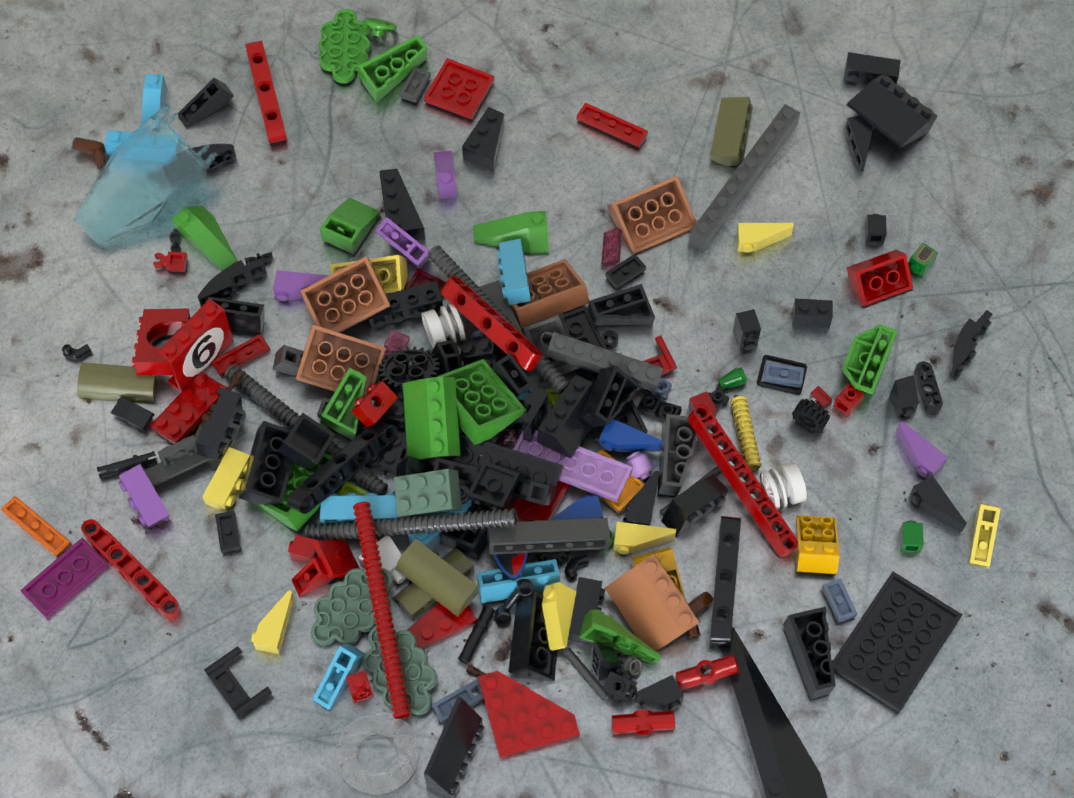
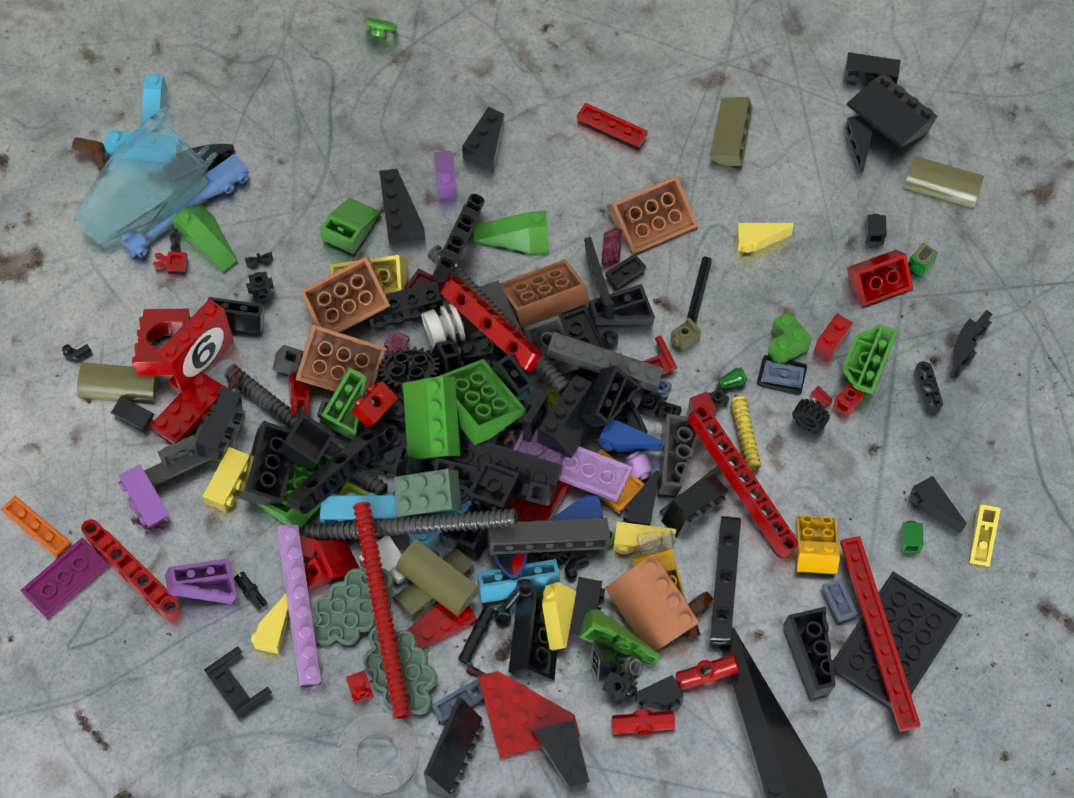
(127, 464): black pin -> none
(202, 581): none -> medium lavender wedge
(207, 101): black slope -> none
(219, 179): none -> medium blue bar
(228, 531): black plate -> none
(235, 275): black slope -> none
(241, 354): red tile -> none
(250, 590): none -> black pin
(260, 286): none -> black brick
(268, 99): red beam -> none
(289, 284): medium lavender slope -> none
(298, 395): none -> red hinge
(298, 605): none -> lavender plate
(334, 682): medium azure slope -> none
(344, 45): bright green plate -> none
(391, 67): bright green wedge -> none
(403, 243): medium lavender slope -> none
(415, 84): dark grey plate -> none
(458, 238): none -> black beam
(459, 88): red plate -> none
(514, 272): medium azure brick -> none
(564, 751): none -> black wedge
(586, 673): dark grey bar -> none
(599, 278): none -> black tile
(650, 542): none -> clear plate
(691, 335): none -> olive brick
(699, 288): none -> black axle
(744, 177): dark grey brick -> none
(746, 330): black brick -> none
(784, 485): white wheel -> none
(790, 339): none -> bright green brick
(812, 313): black brick -> none
(833, 336): none -> red brick
(880, 634): none -> red plate
(904, 396): black slope -> none
(922, 454): medium lavender slope -> none
(943, 182): none -> olive brick

